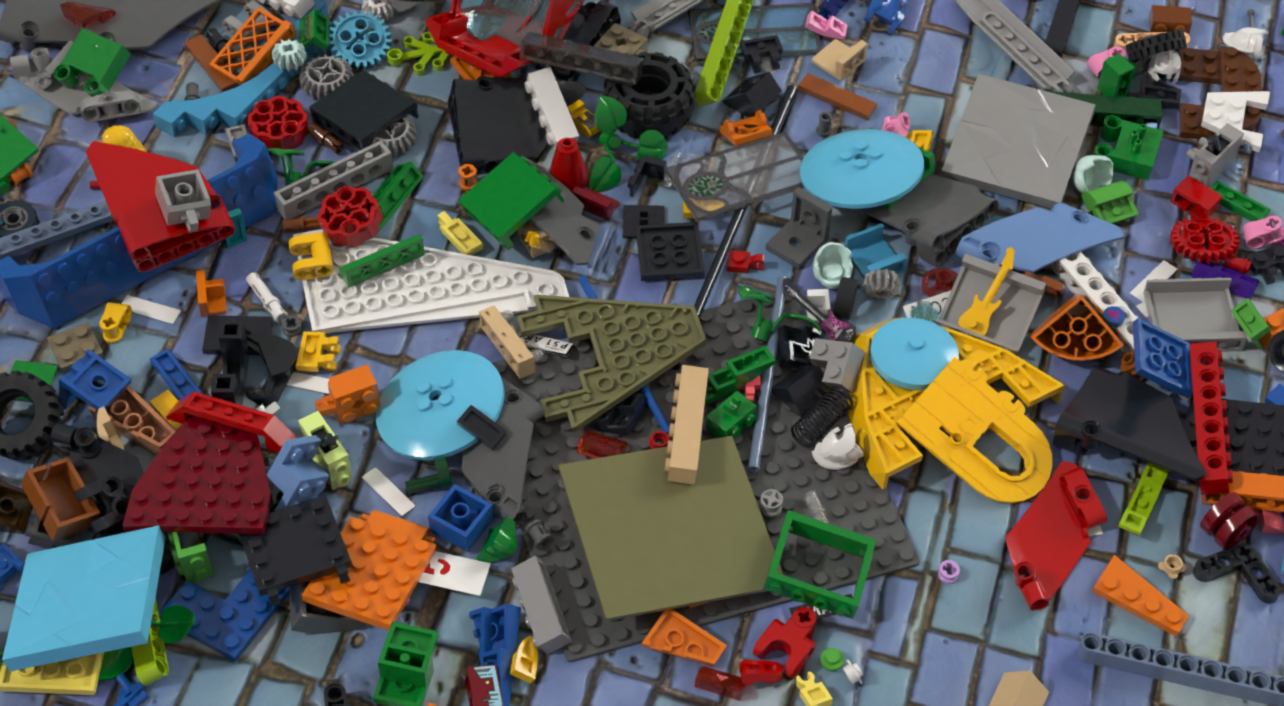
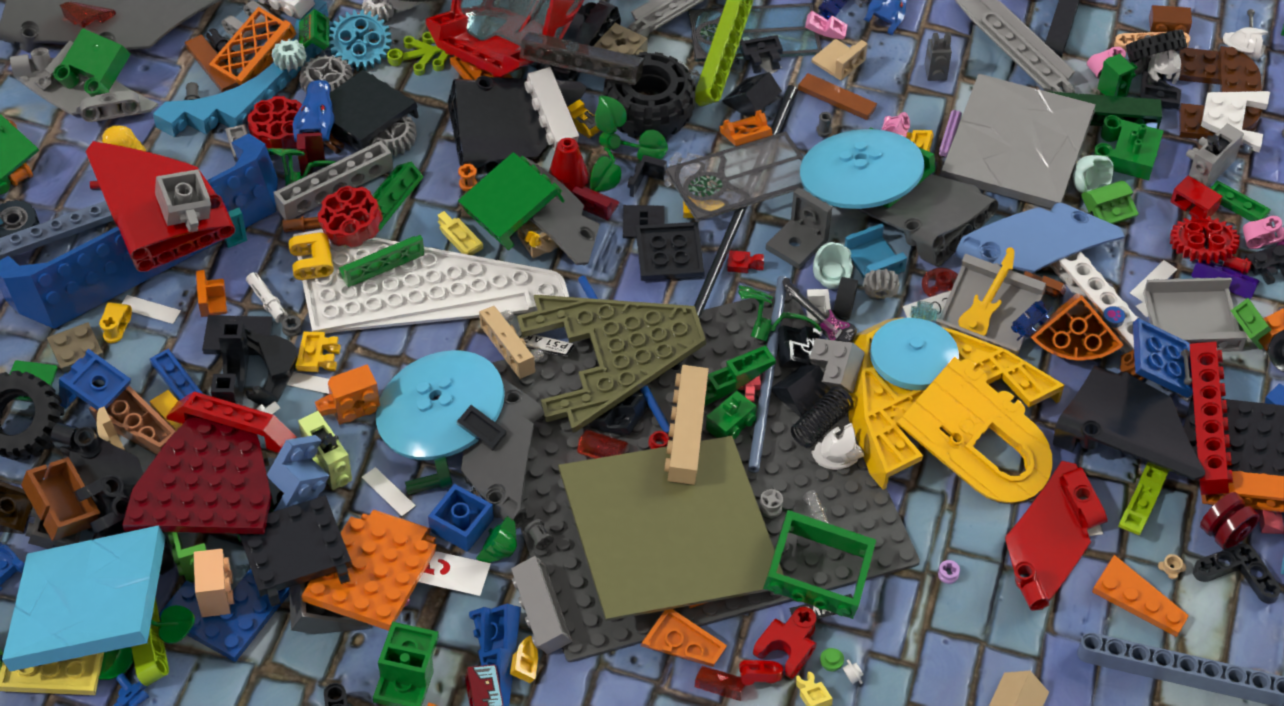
(213, 582): none -> light nougat brick
(313, 148): none -> dark red panel
(315, 111): none -> blue animal
(938, 57): none -> dark grey hinge
(950, 132): none -> lavender axle
(1025, 325): none -> clear blue hinge
(1185, 353): none -> dark grey hinge

